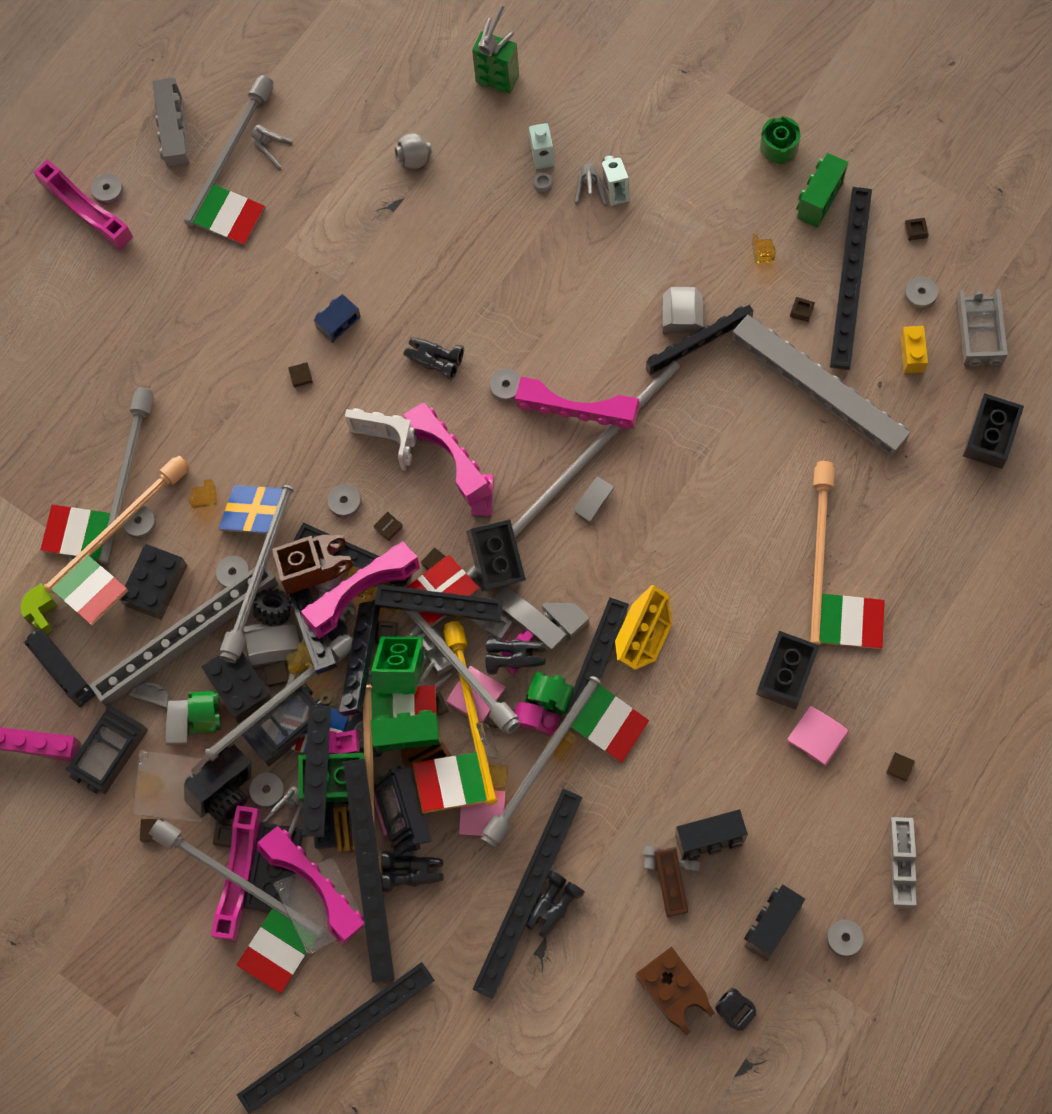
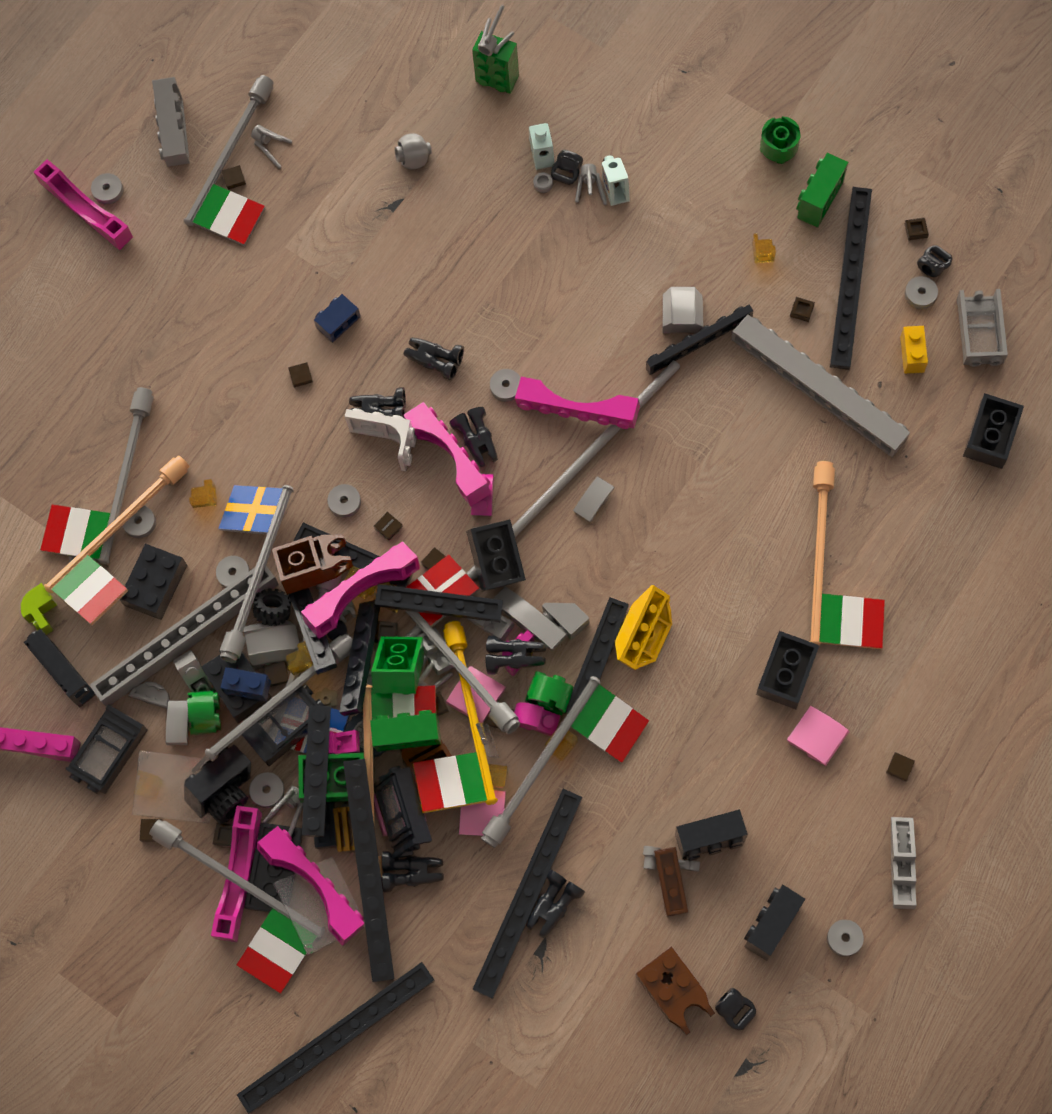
(192, 672): none -> light grey slope
(233, 177): none -> dark brown tile
(245, 684): none -> dark blue brick
(375, 402): none -> black piece
(476, 443): none -> black piece
(568, 162): none -> black piece
(932, 265): none -> black piece

